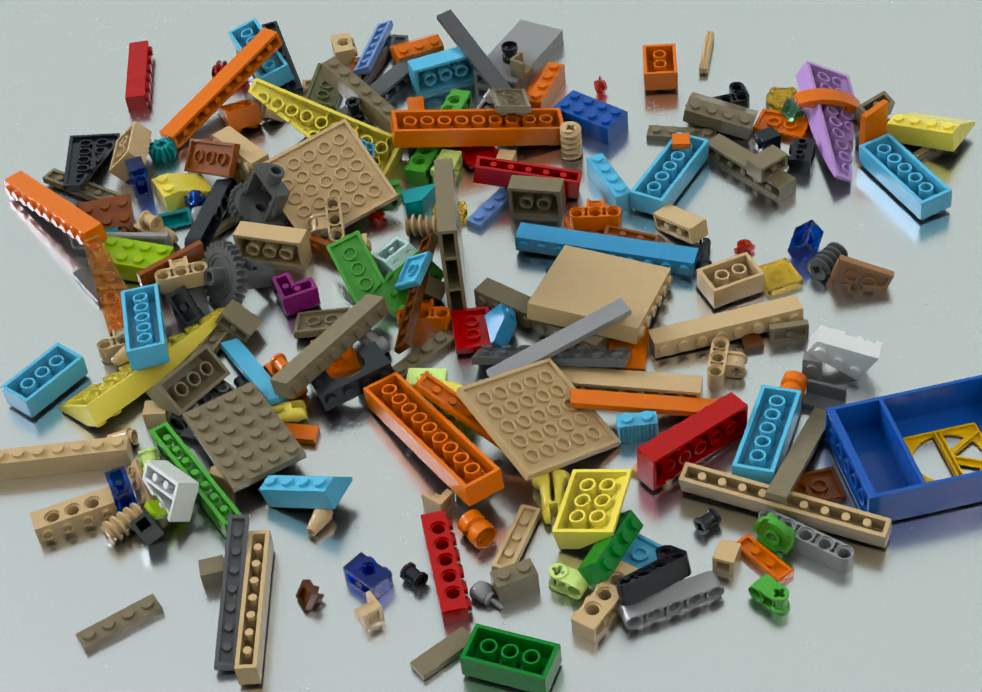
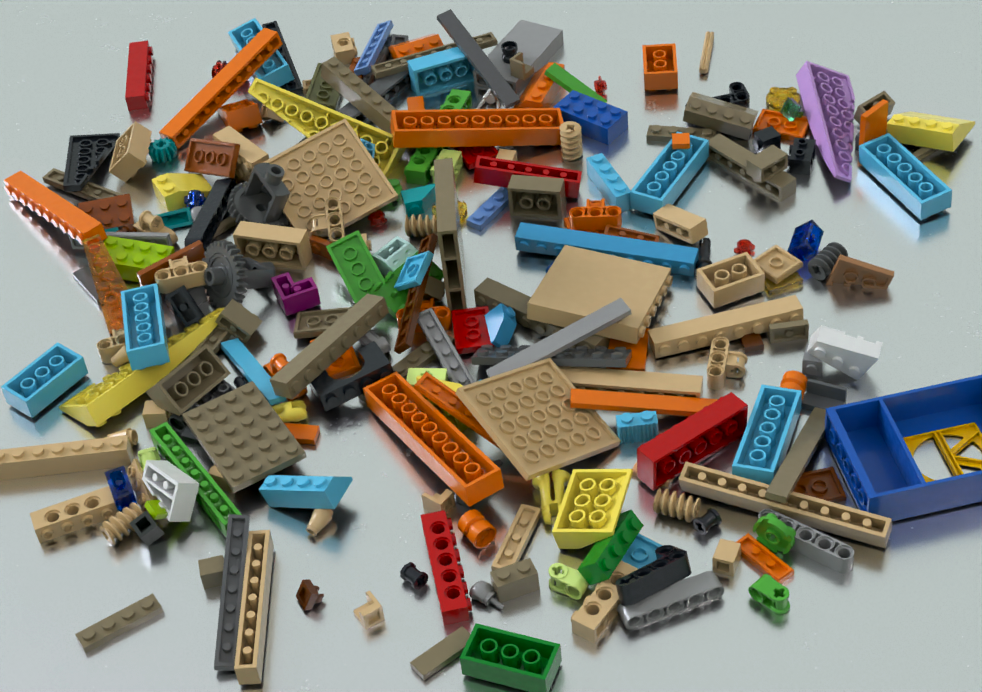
(138, 177): clear blue brick -> none
(353, 107): black bush -> none
(368, 575): clear blue brick -> none
(400, 64): none -> dark tan tile
(443, 347): none -> light grey tile
(510, 101): dark tan plate -> none
(569, 82): none -> bright green tile
(676, 506): none -> tan piece
(778, 264): none -> tan tile
(826, 96): orange slope -> none

